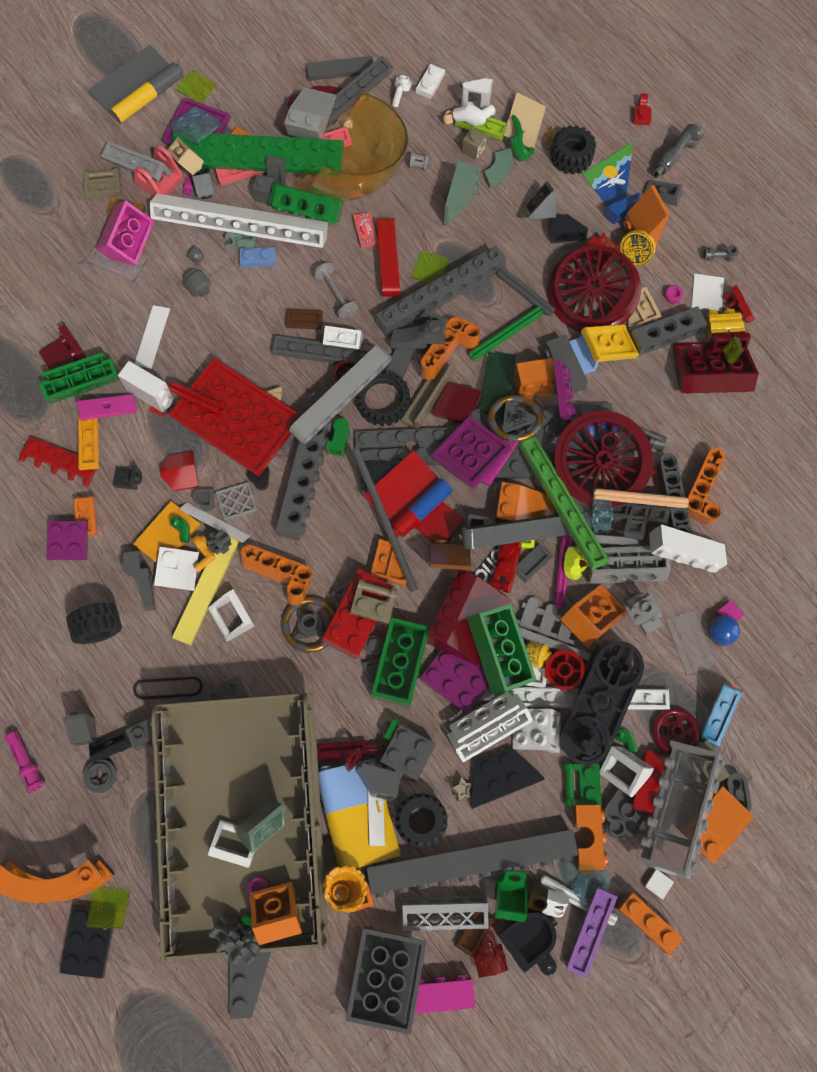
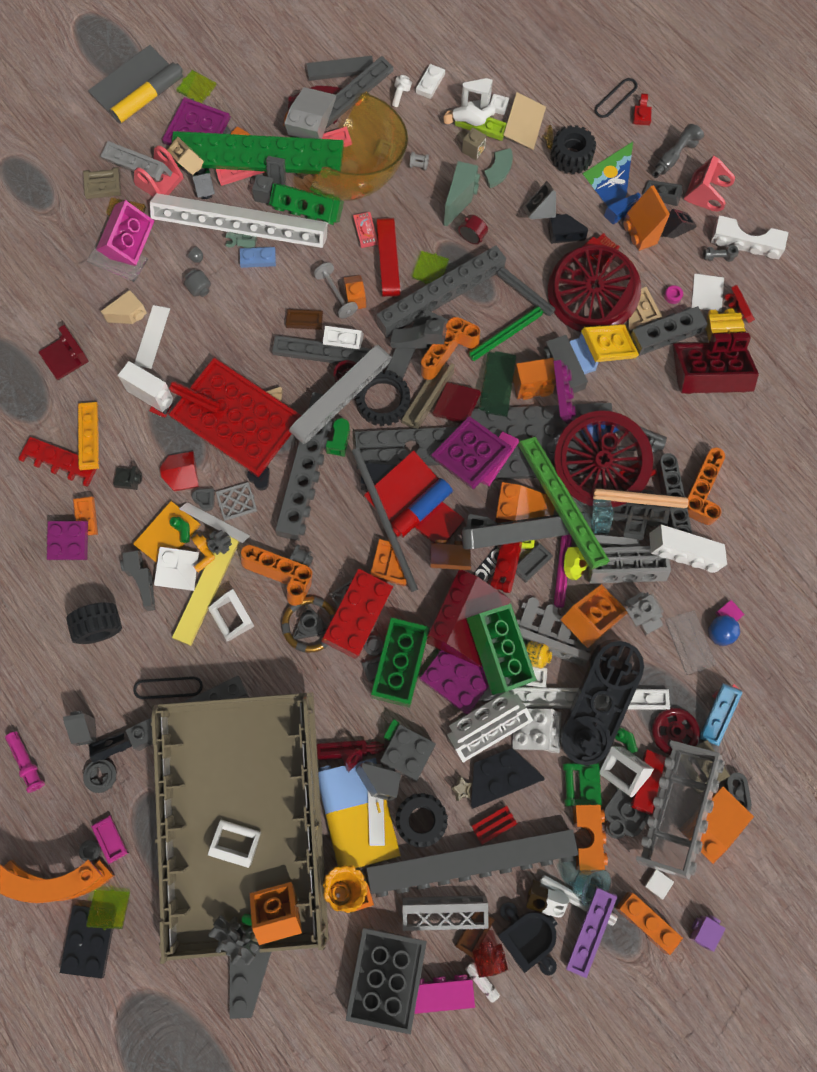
(78, 382): green brick -> none
(90, 850): none -> dark grey tile
(106, 407): dark pink tile -> none
(109, 839): none -> dark pink tile
(125, 310): none -> tan slope
(188, 185): dark pink piece -> none
(195, 124): clear light blue plate -> none
(257, 884): dark pink tile -> none
(261, 825): sand green slope -> none
(302, 556): none -> dark grey brick
(355, 290): none -> orange slope
(373, 608): dark tan plate -> none
(473, 229): none -> dark red piece
(483, 983): none -> white axle
(500, 103): none -> white tile
(509, 816): none -> red tile
(511, 896): green piece -> none
(515, 418): piece -> none
(518, 147): green piece -> none
(556, 670): red cylinder -> none
(604, 116): none -> black piece
(638, 247): tile -> none
(678, 224): none -> black slope
(701, 191): none -> coral hose
(707, 932): none -> medium lavender brick
(727, 233): none -> white arch
(733, 350): clear neon green tile -> none

